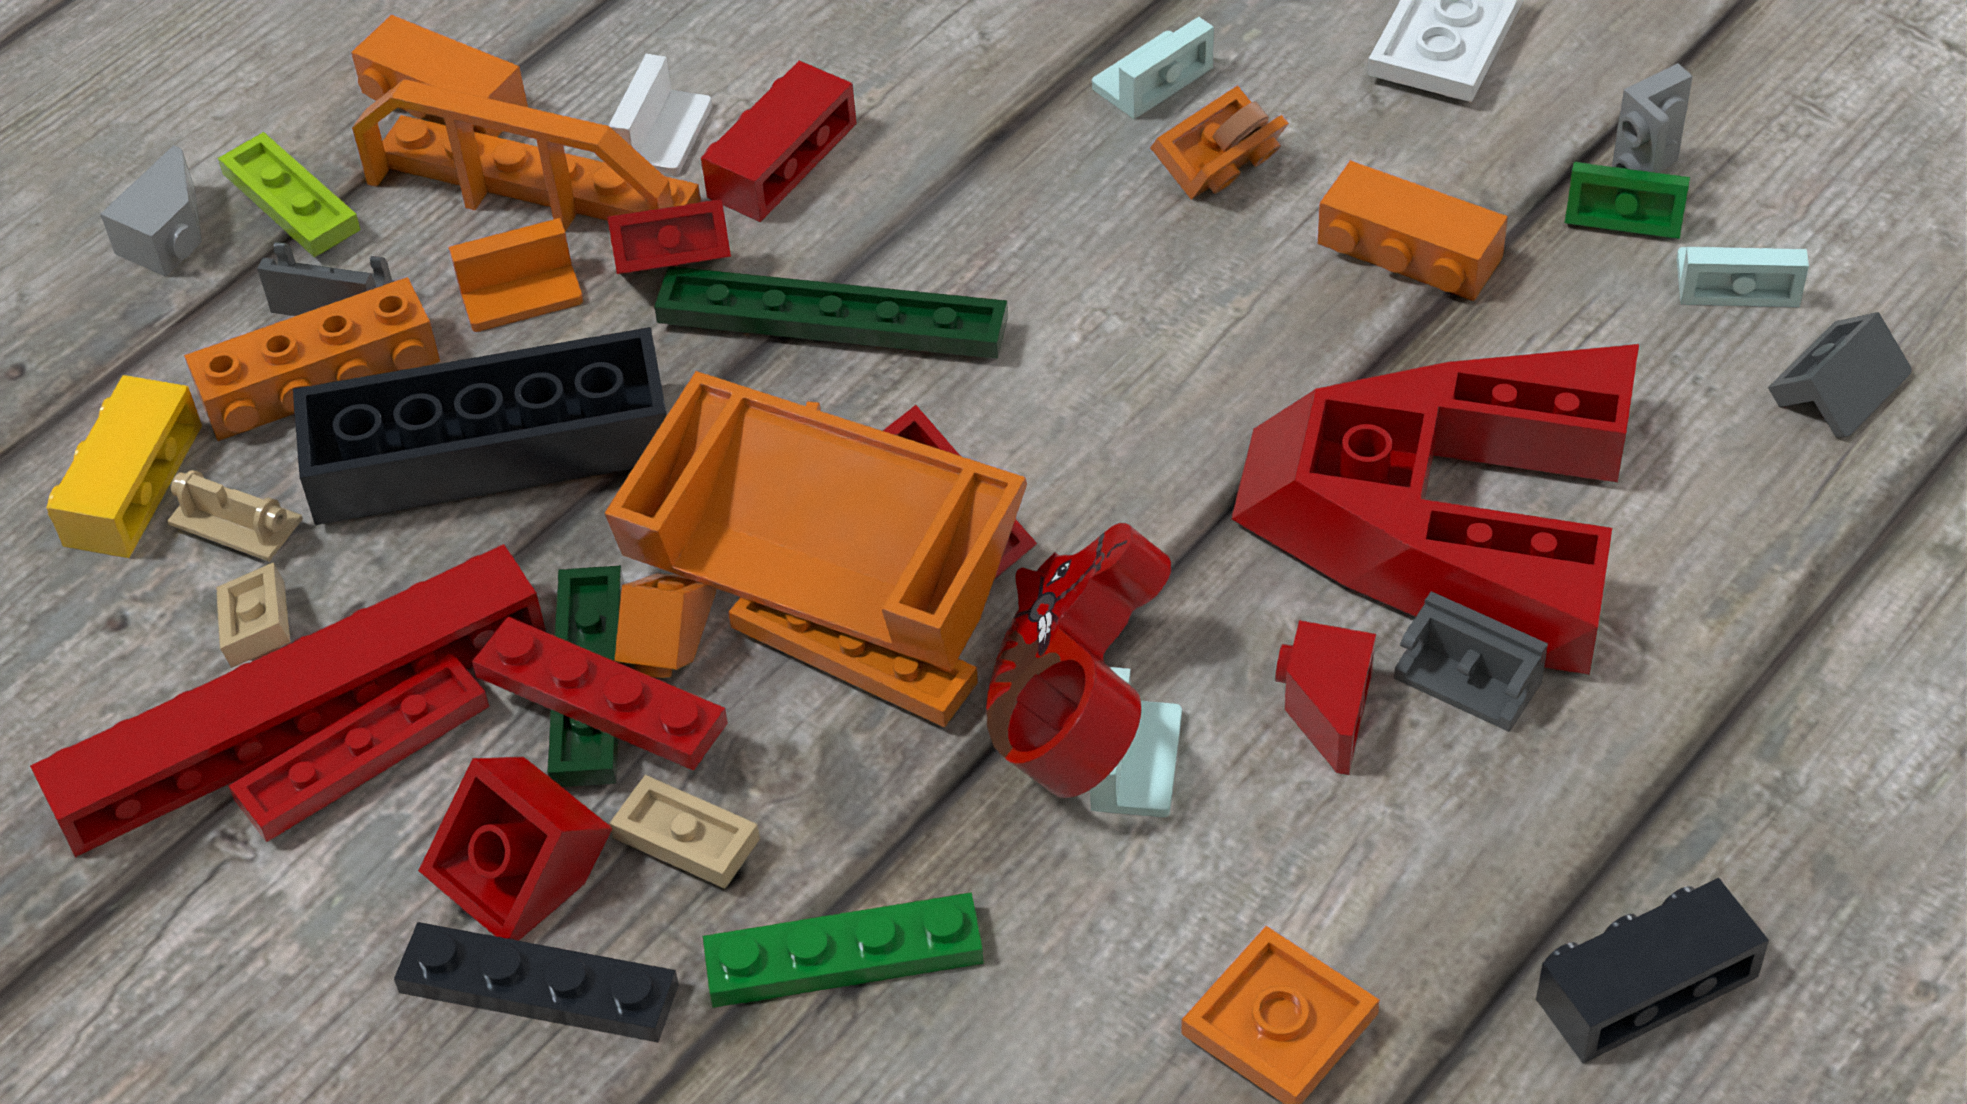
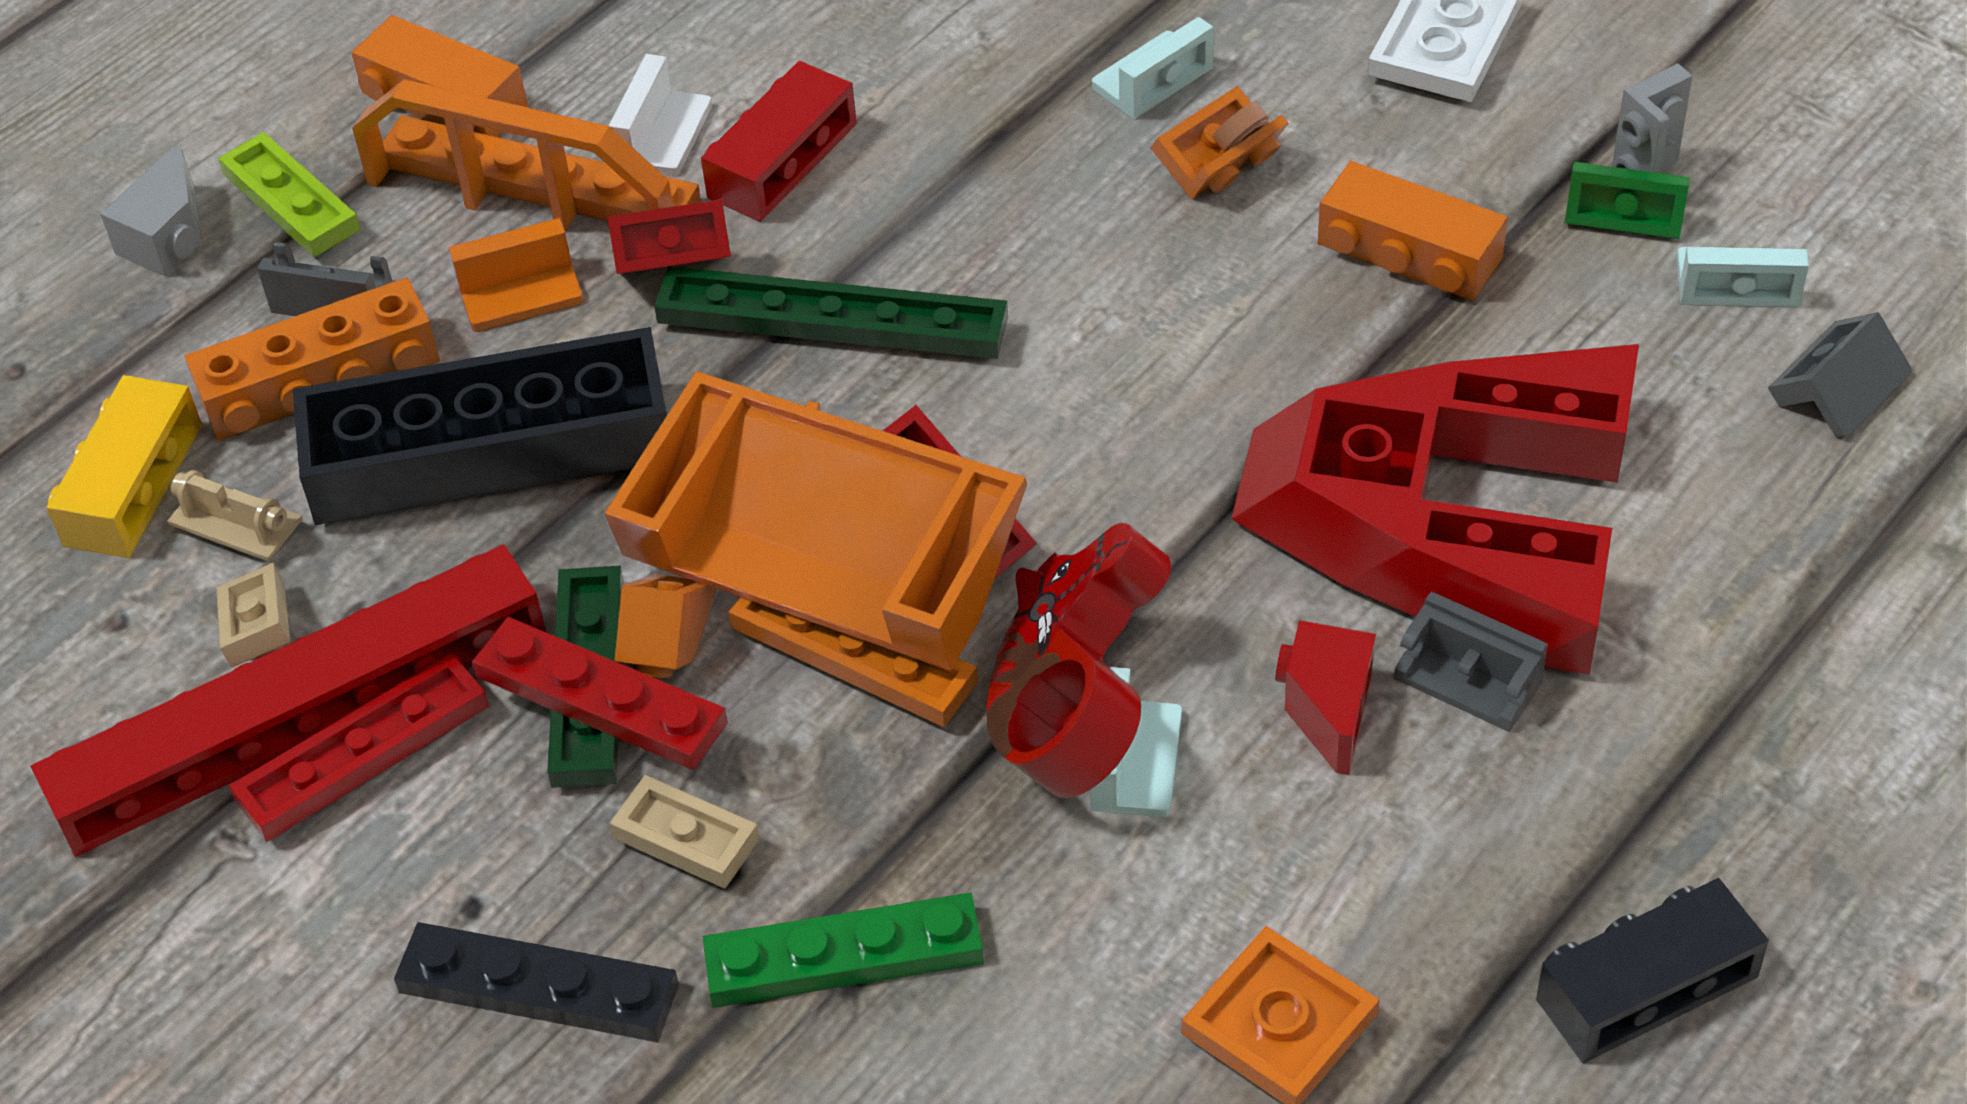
(513, 846): red slope -> none

